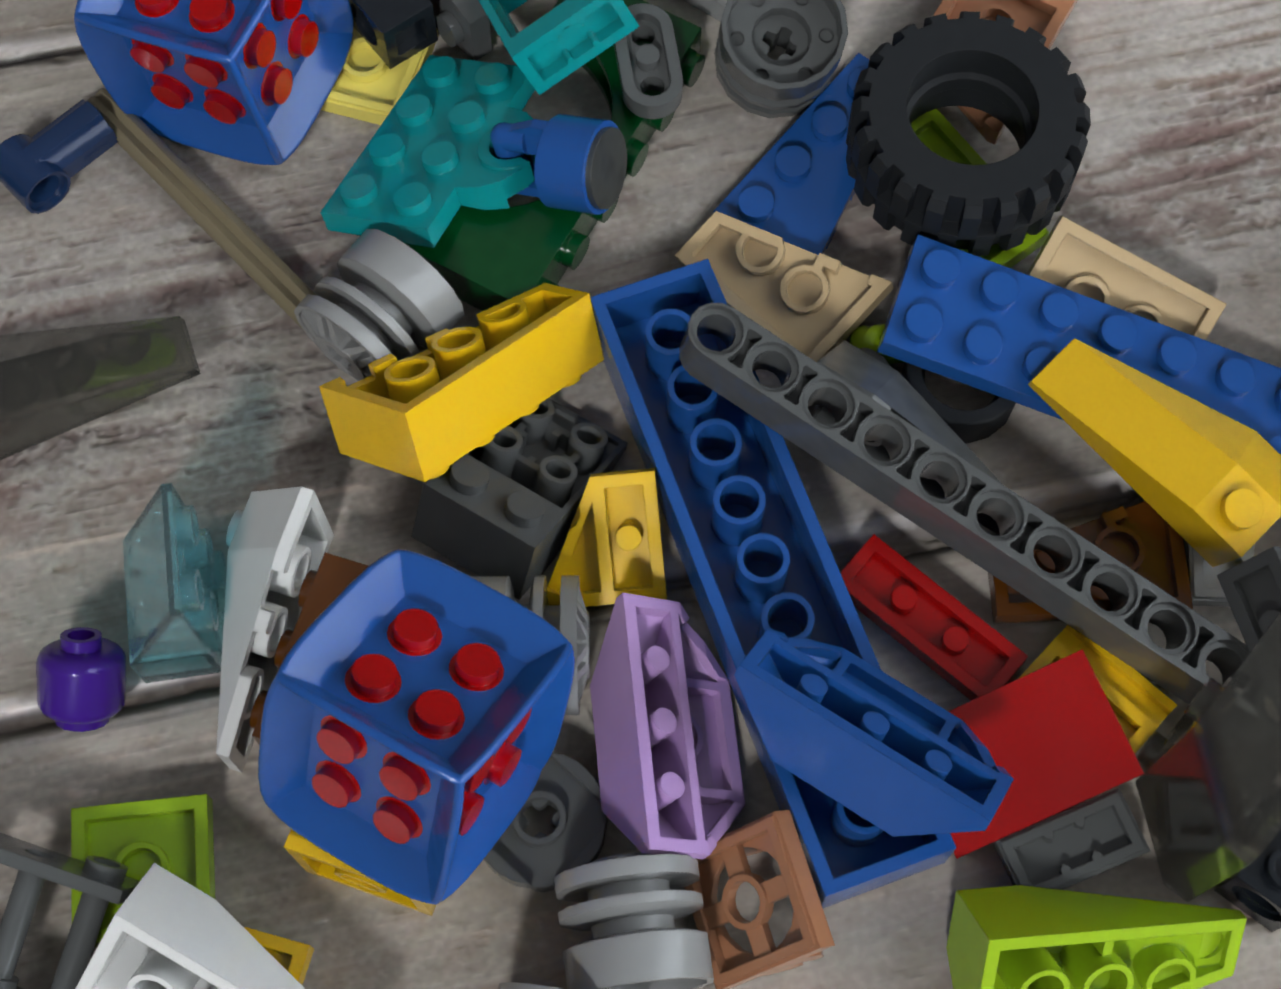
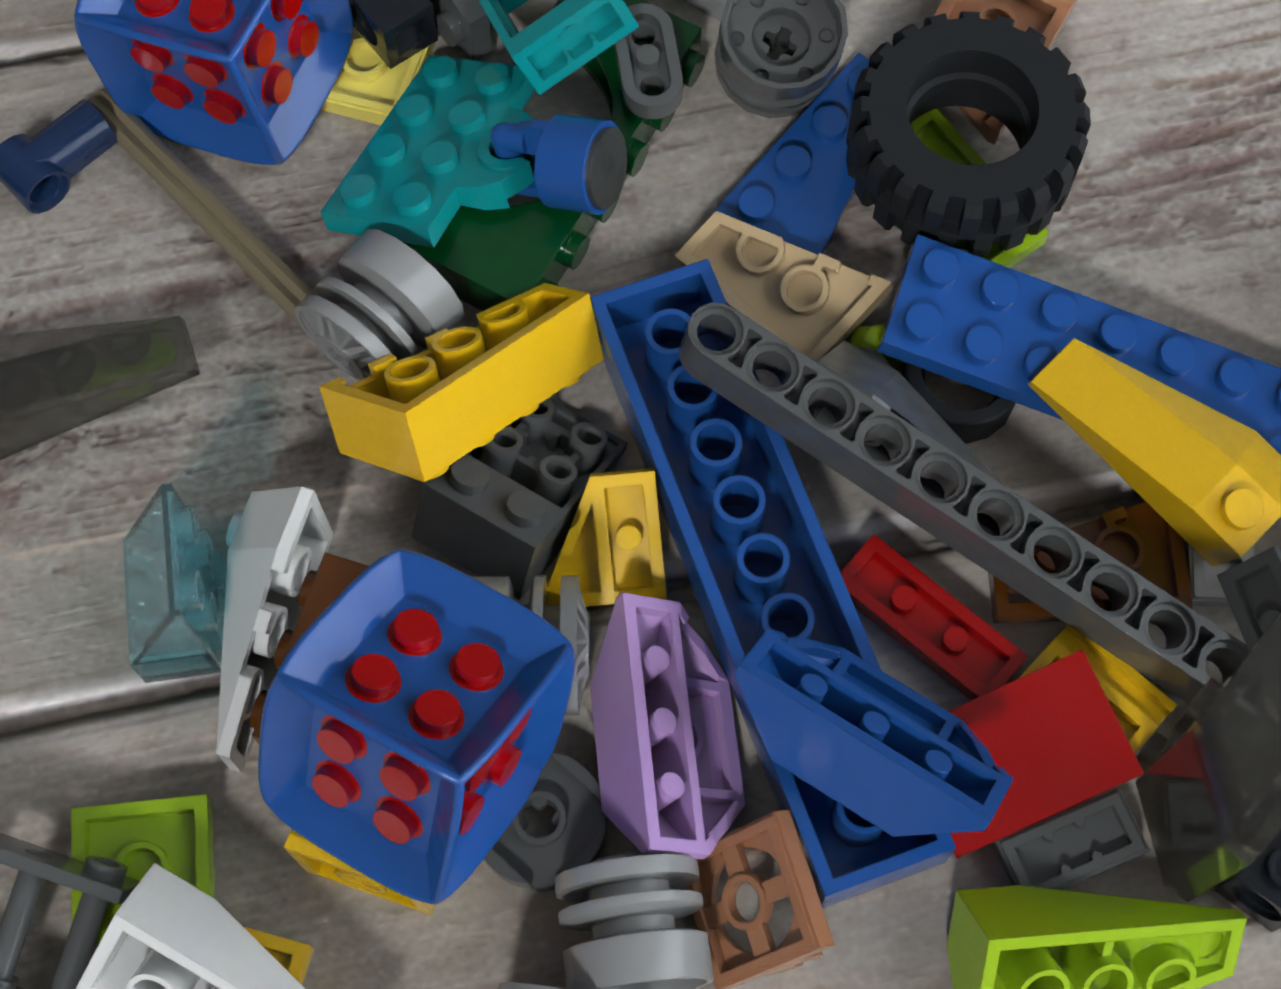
(81, 680): dark purple head -> none
(1112, 275): tan wing -> none

